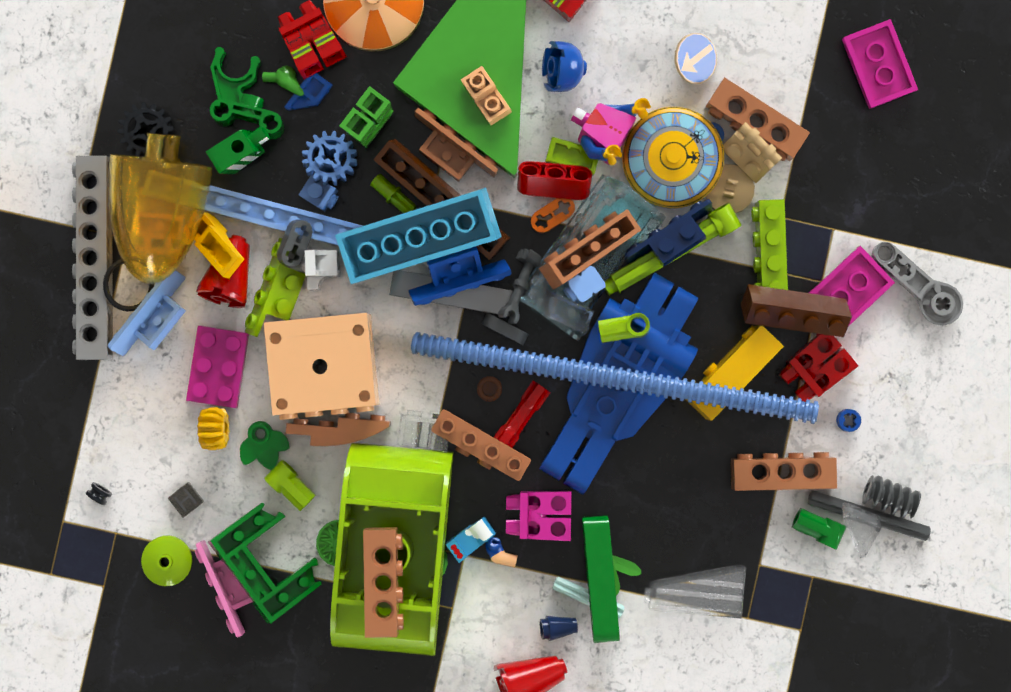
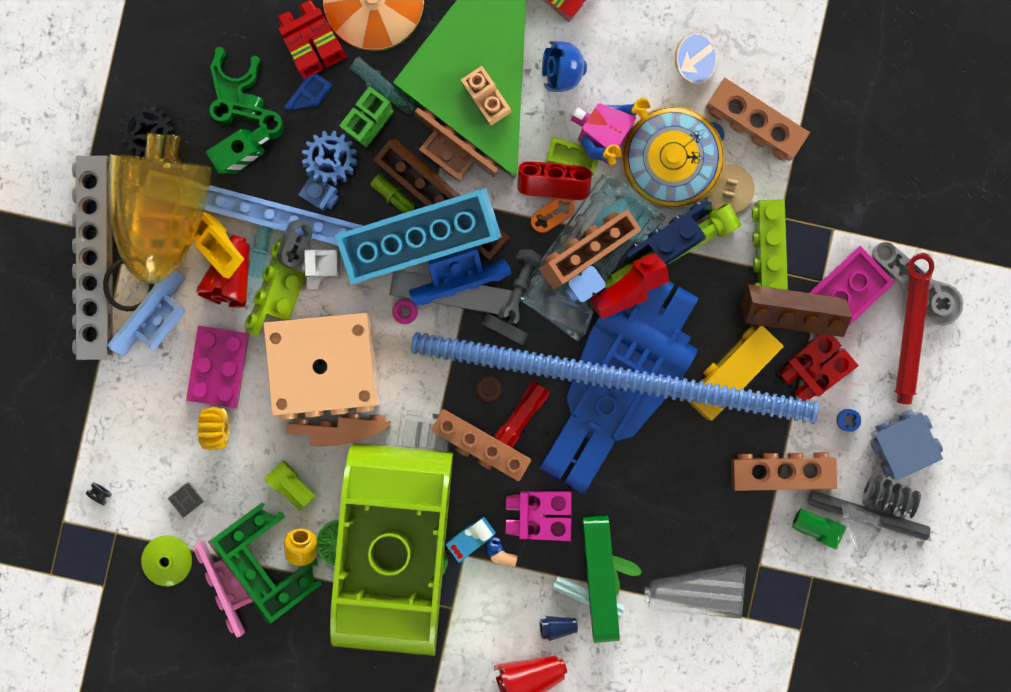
(259, 252): none -> clear light blue axle
(265, 449): green plate -> none
(285, 78): bright green animal -> none
(300, 547): none -> yellow head
(375, 623): nougat brick -> none
(383, 86): none -> clear light blue pin
(397, 314): none -> dark pink plate
(620, 328): lime piece -> none
(632, 287): none -> red slope
(751, 152): tan plate -> none
(879, 64): dark pink plate -> none
(906, 444): none -> sand blue brick
(913, 329): none -> red piece

